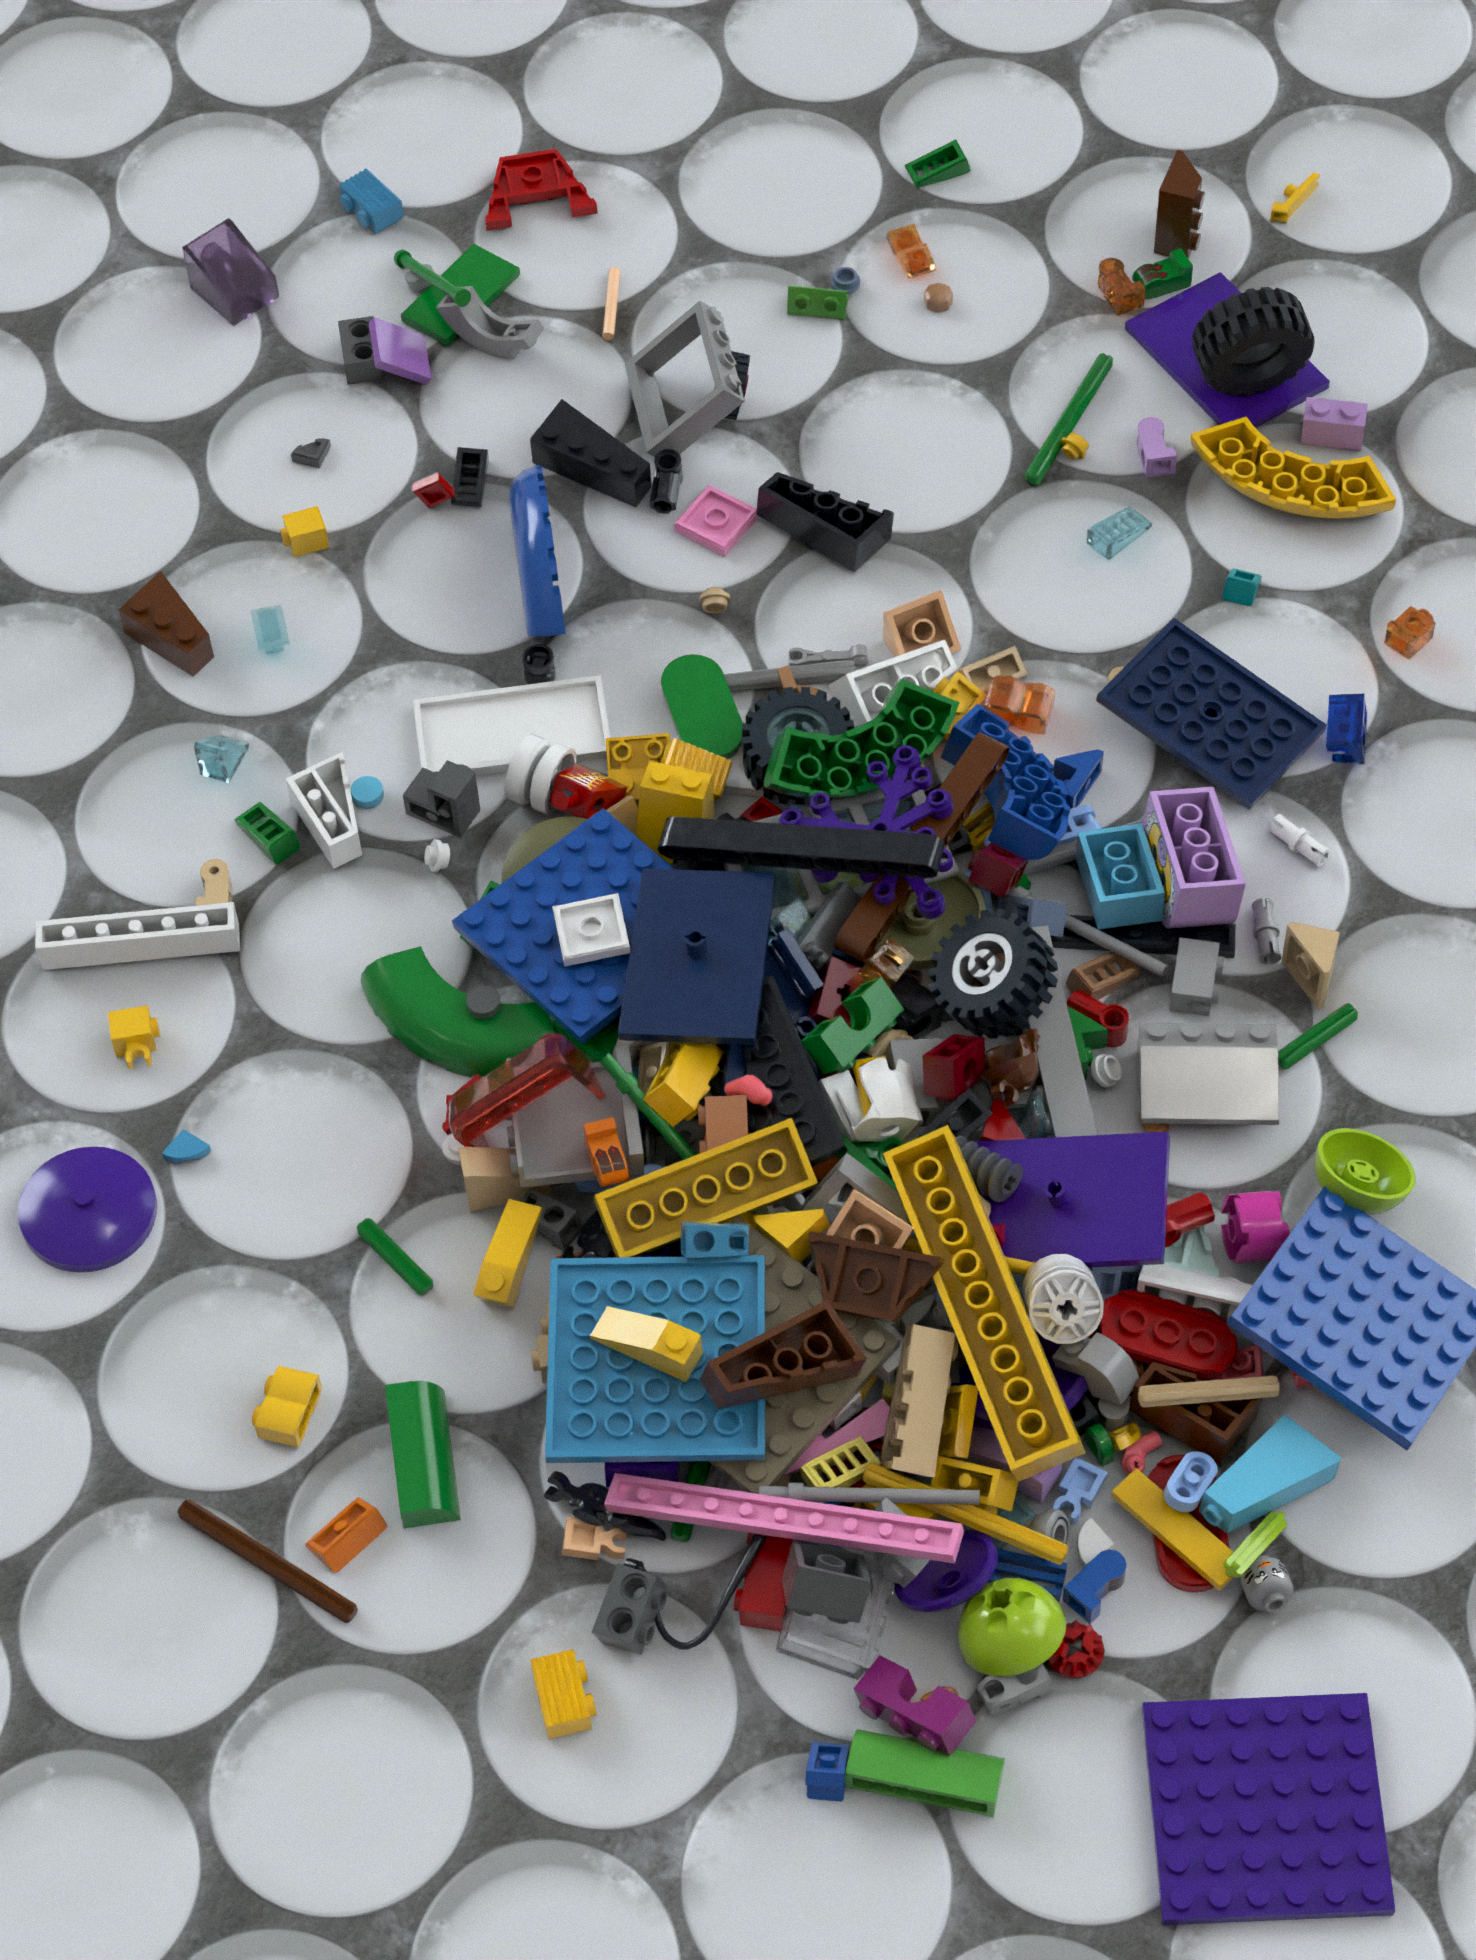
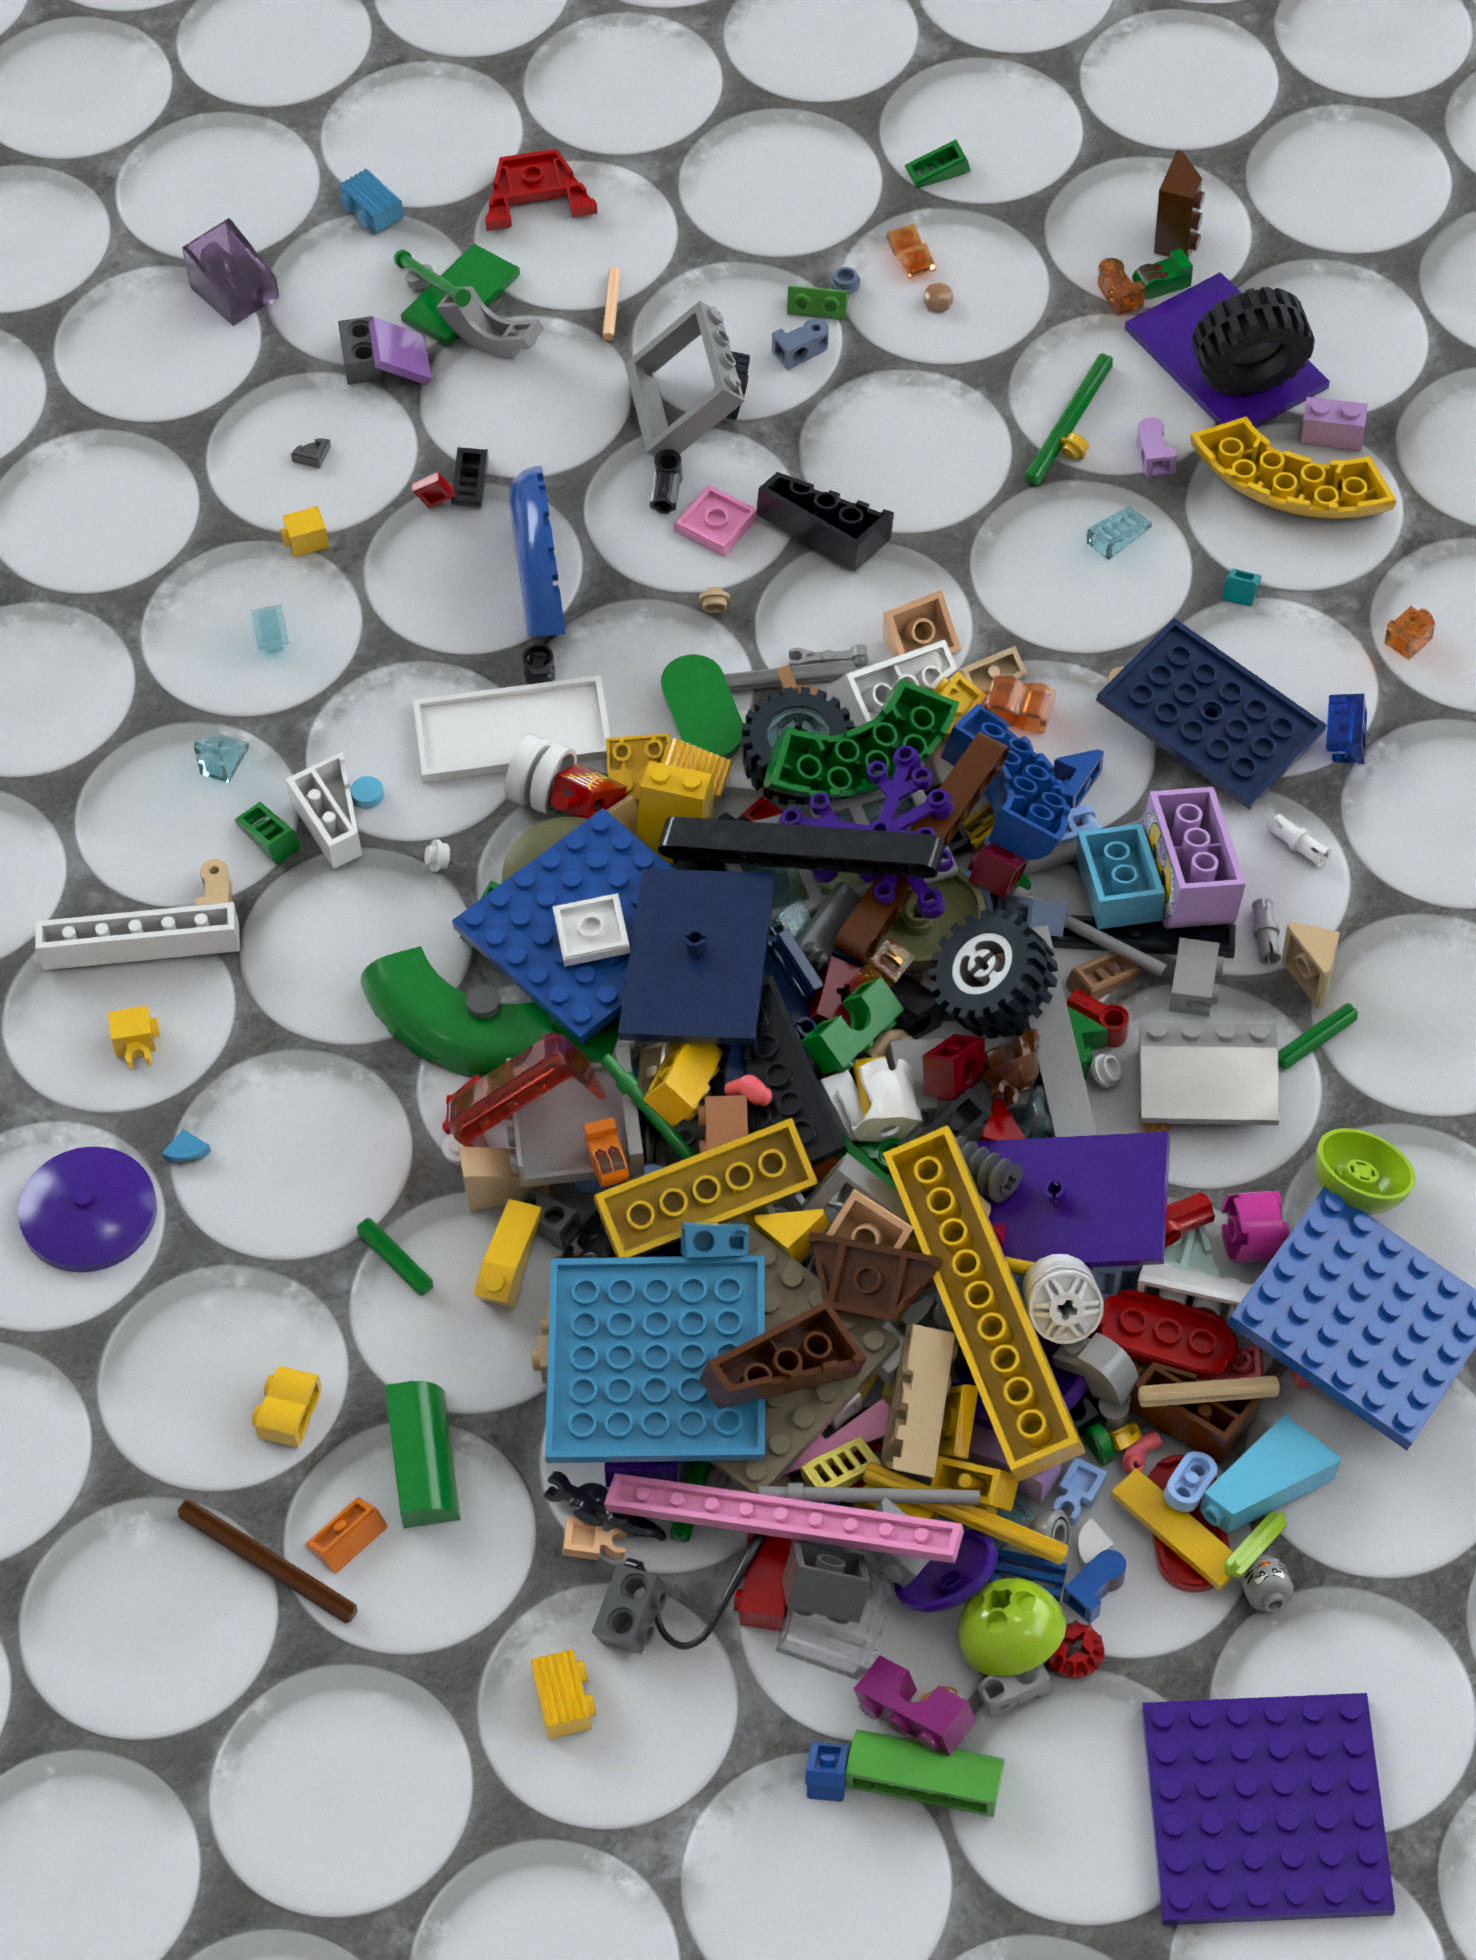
(167, 626): reddish brown wedge -> none
(444, 798): dark grey brick -> none
(589, 455): black wedge -> none
(650, 1341): yellow slope -> none
(801, 343): none -> sand blue leg
(1296, 196): yellow piece -> none

